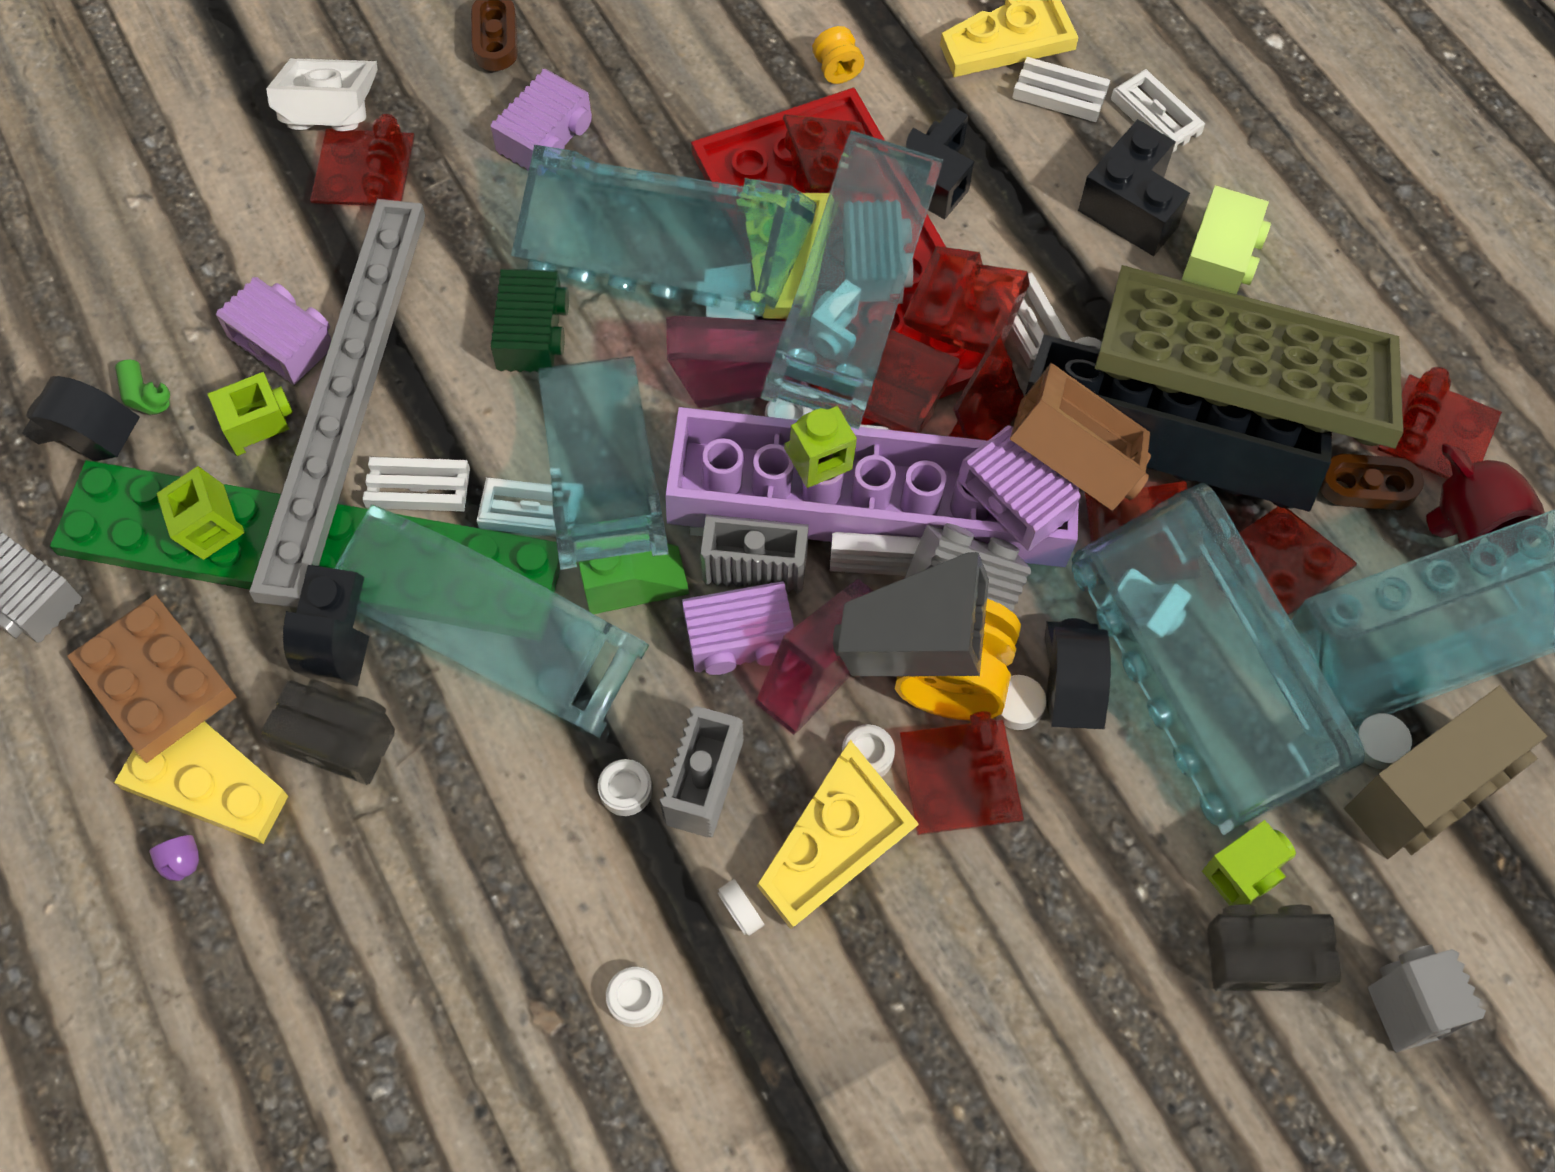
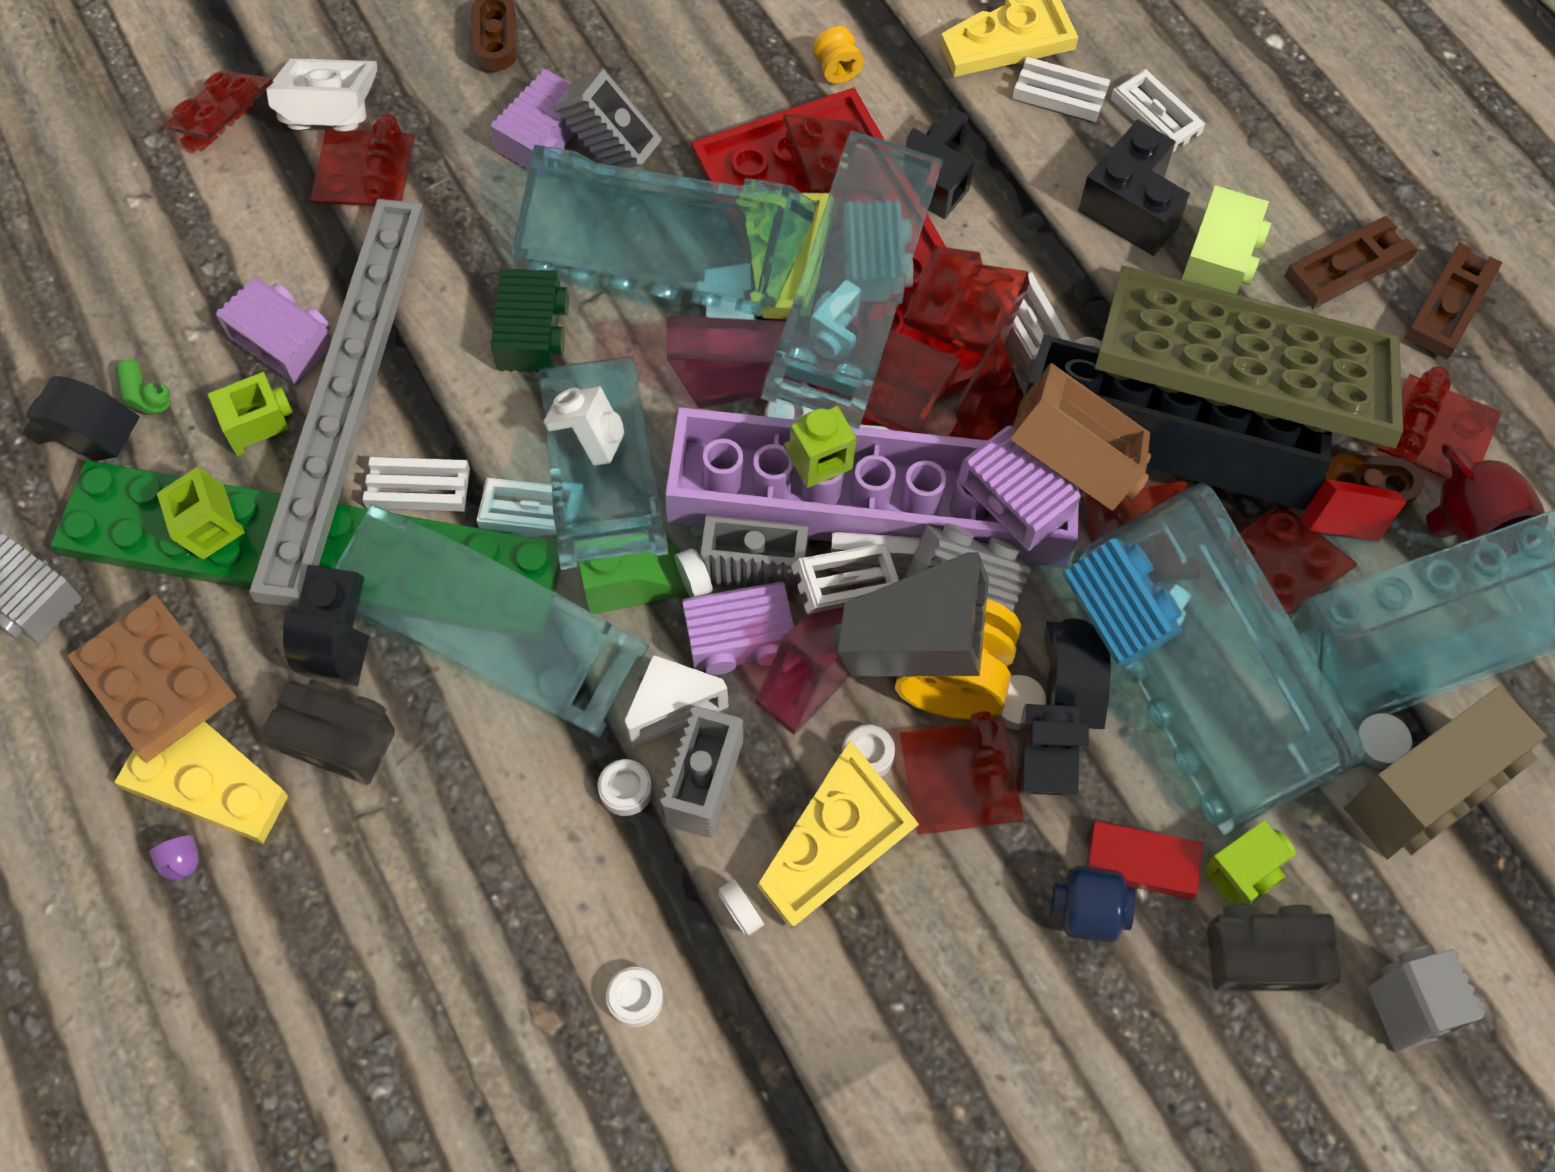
(221, 103): none -> clear red hinge
(591, 419): none -> white bracket
(607, 120): none -> light grey brick
(667, 696): none -> white slope
(693, 573): none -> white tile
(813, 586): none -> white tile
(1050, 749): none -> black brick
(1094, 903): none -> dark blue head
(1123, 601): none -> dark azure brick
(1147, 858): none -> red tile
(1349, 262): none -> reddish brown plate
(1352, 510): none -> red tile
(1453, 301): none -> reddish brown plate

